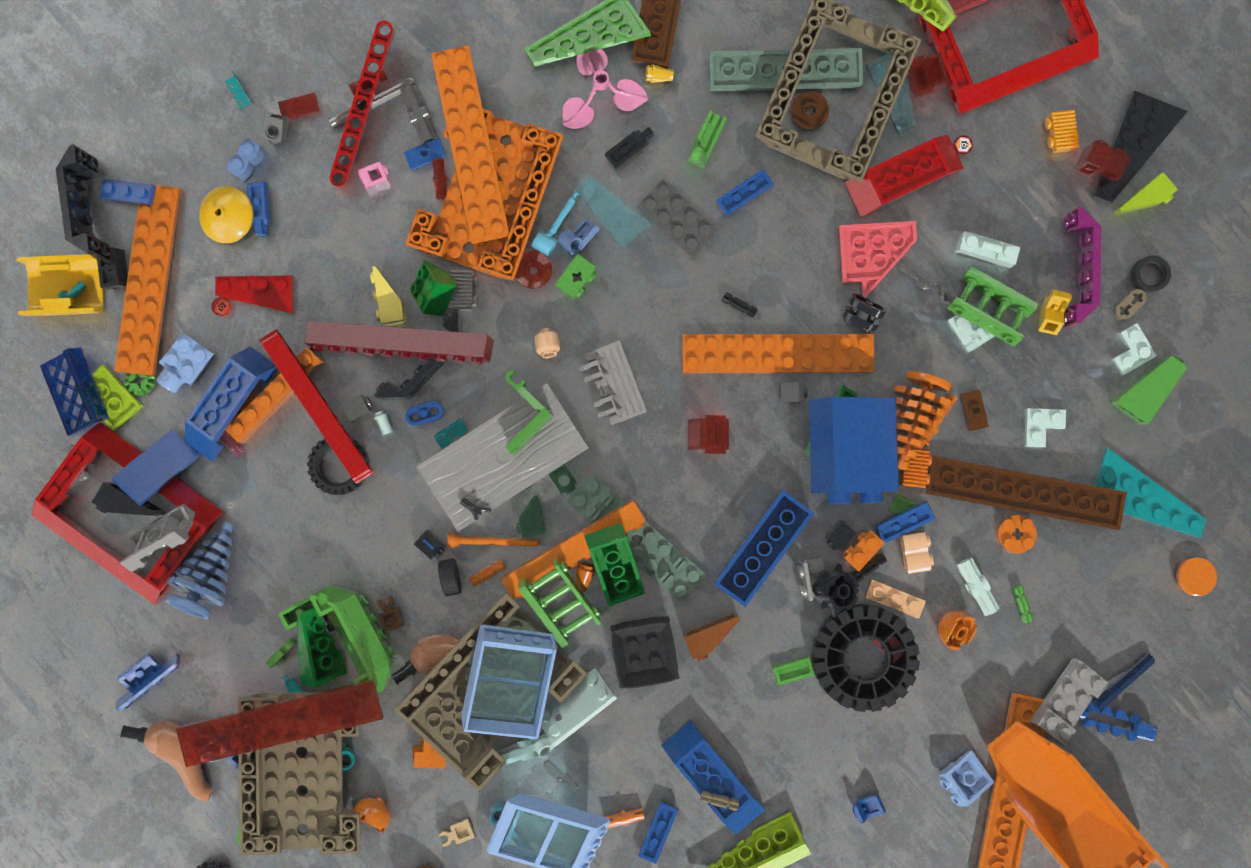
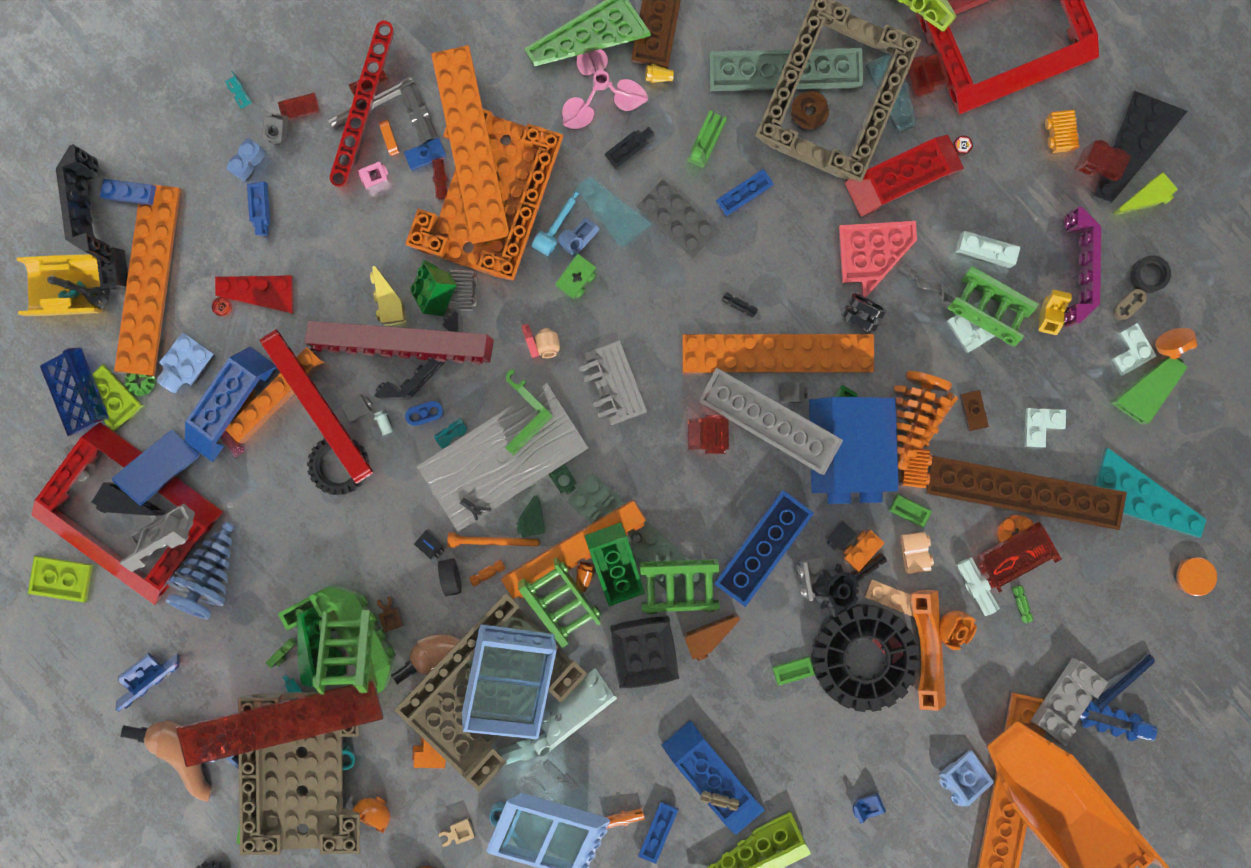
(60, 579): none -> lime tile
(86, 292): none -> black piece
(235, 214): yellow dish -> none
(361, 661): none -> bright green fence
(389, 137): none -> orange beam
(530, 341): none -> coral tile
(536, 260): clear red dish -> none
(670, 569): none -> bright green fence
(771, 421): none -> light grey plate
(905, 522): blue plate -> none
(927, 616): none -> orange arch
(1017, 556): none -> clear red panel
(1176, 342): none -> orange tile

